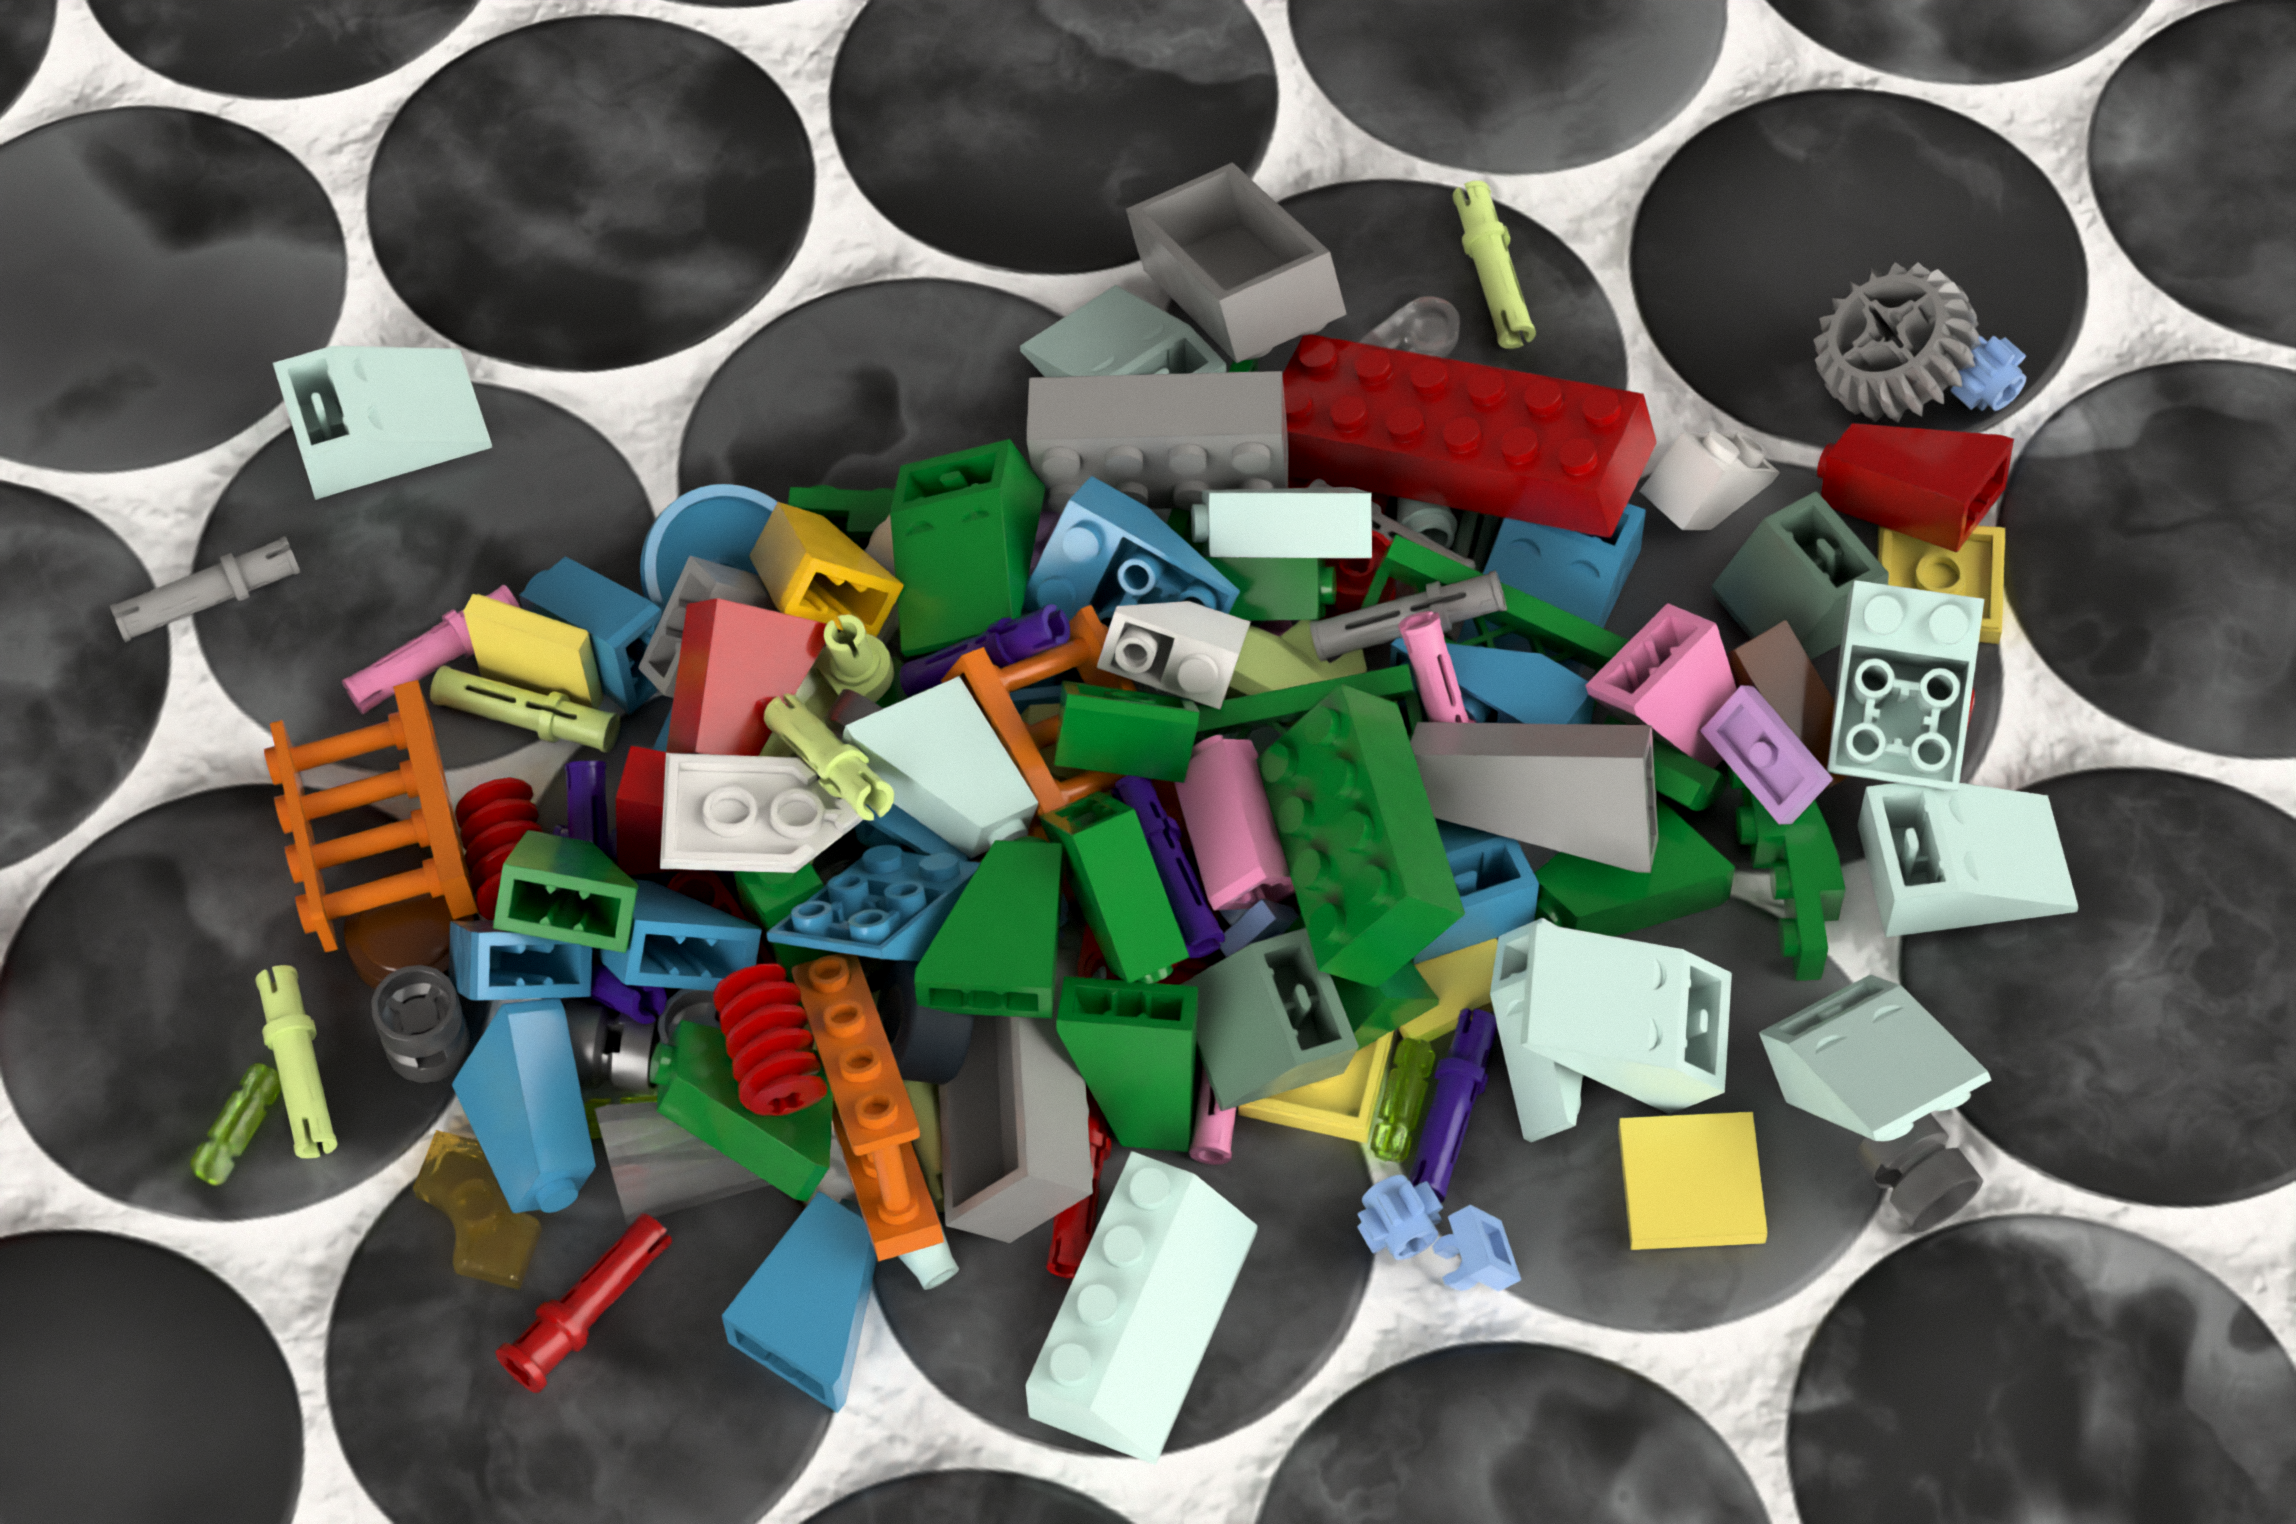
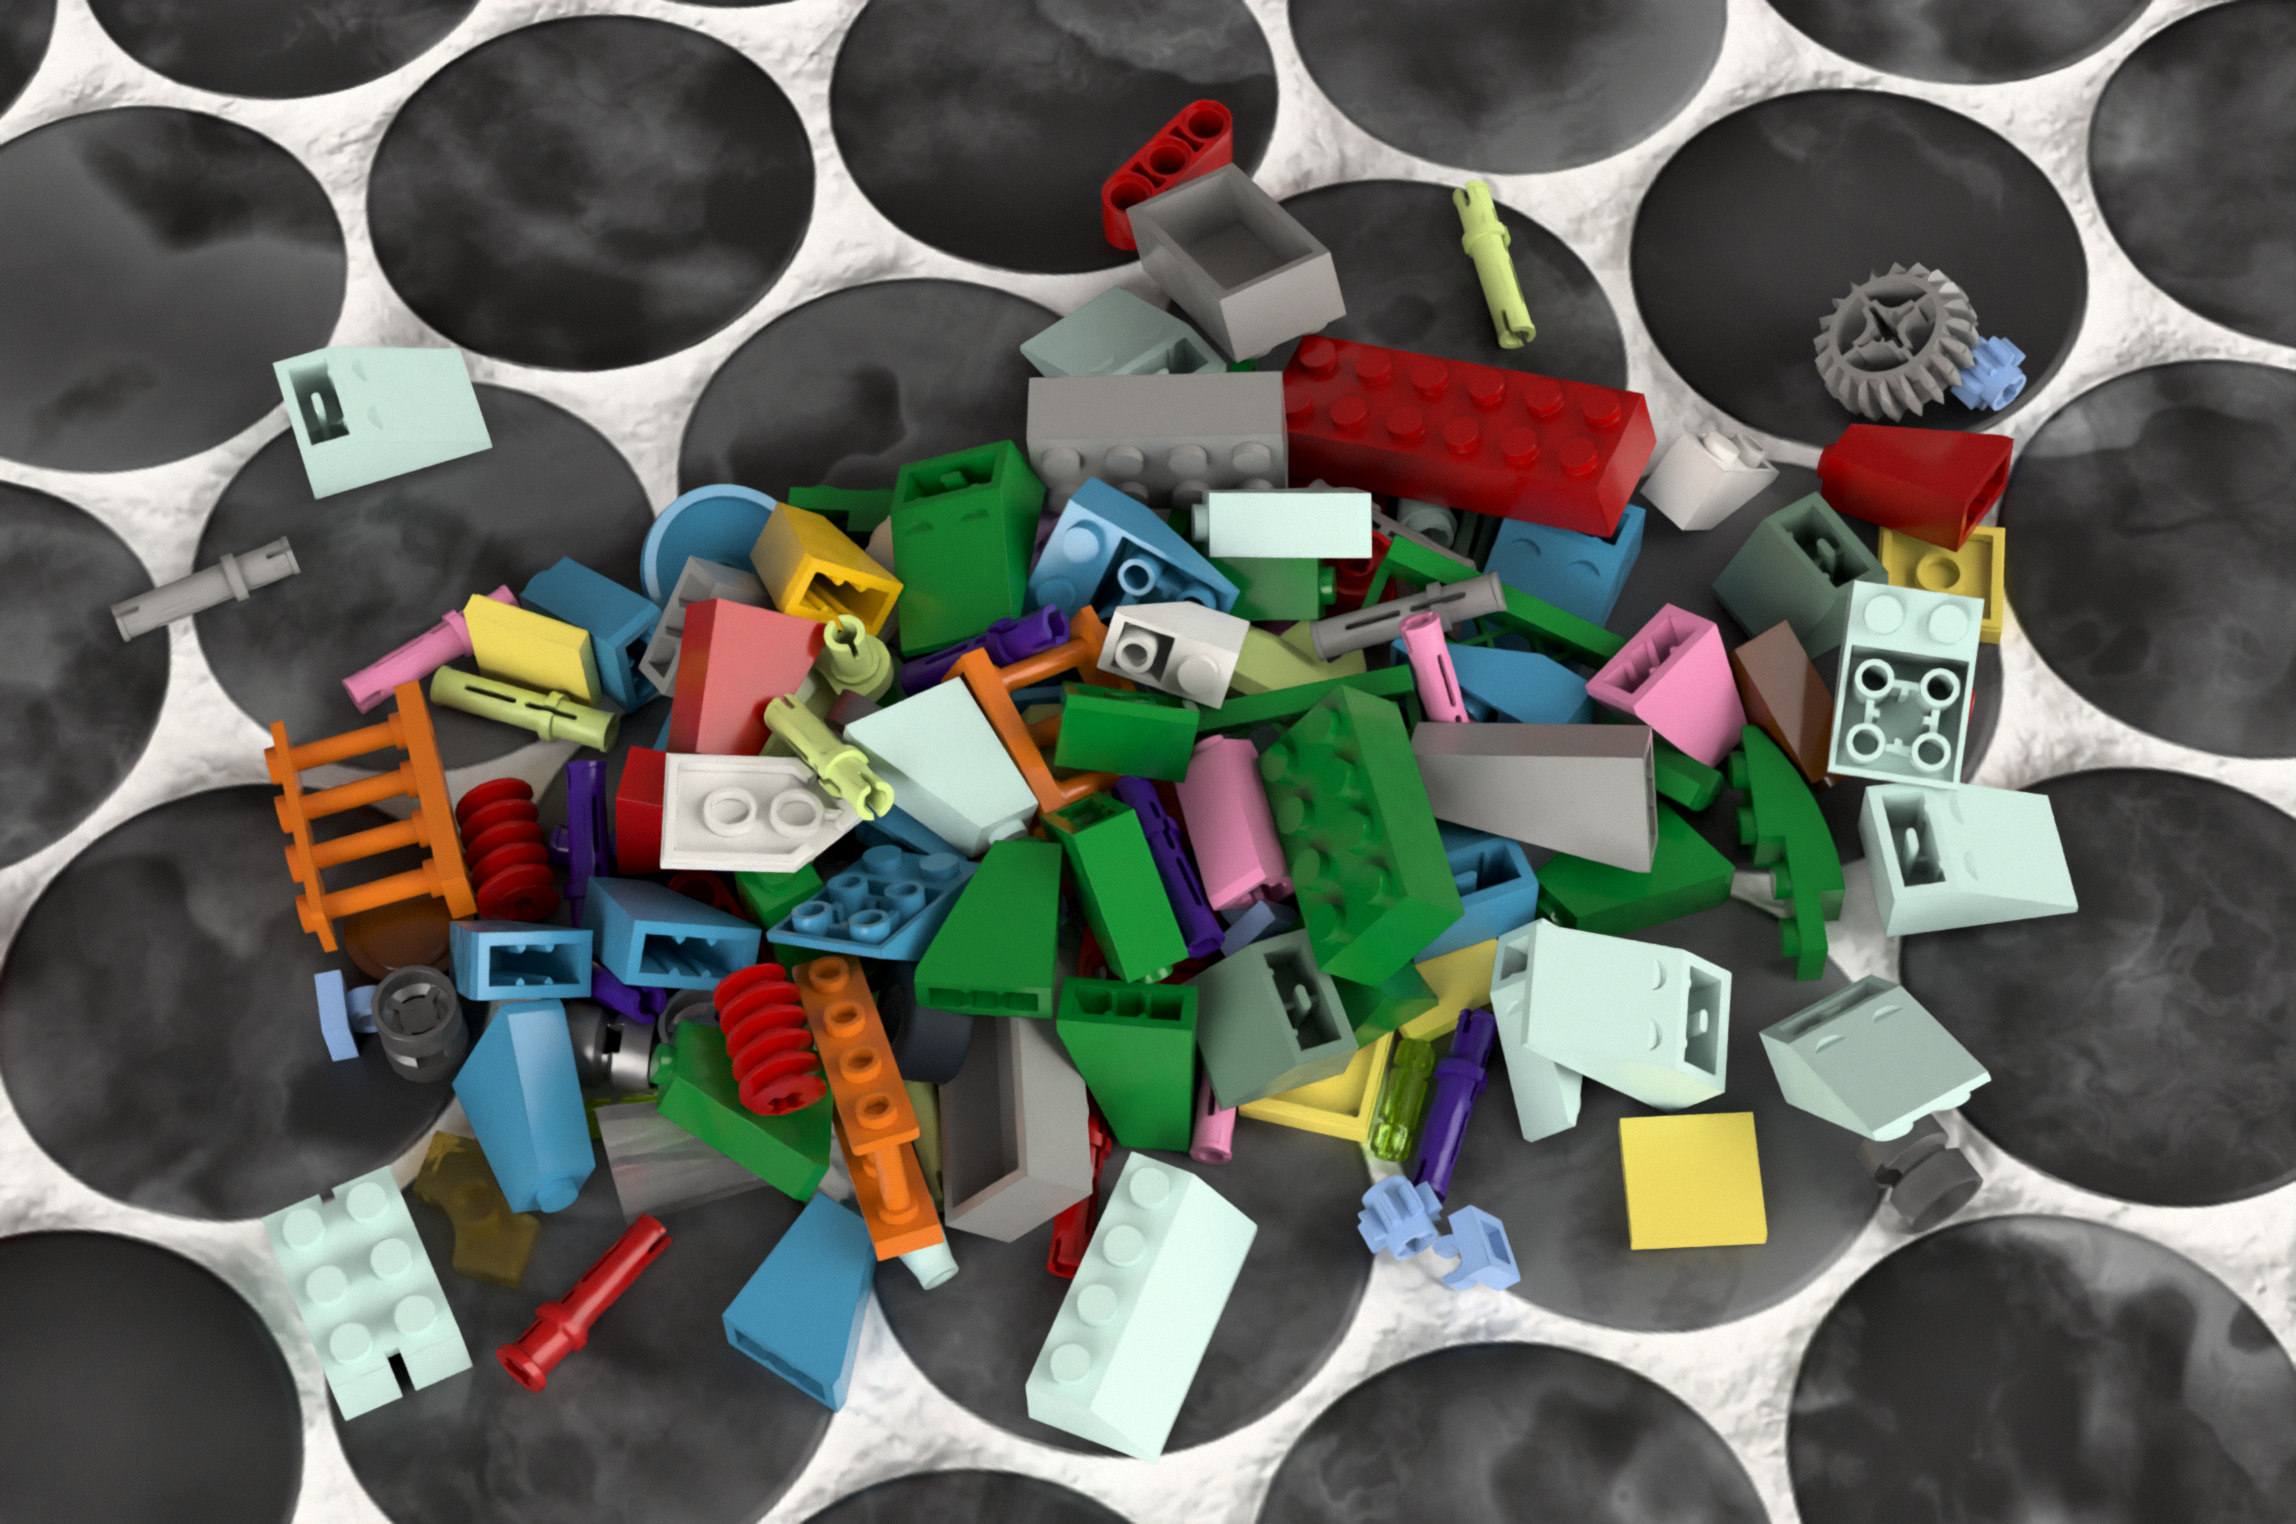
(236, 1124): clear neon green axle -> none
(290, 1037): yellowish green pin -> none
(343, 1013): none -> light blue tile
(366, 1291): none -> light aqua piece
(565, 893): green slope -> none
(1183, 150): none -> red beam
(1422, 327): clear plate -> none
(1766, 755): lavender plate -> none

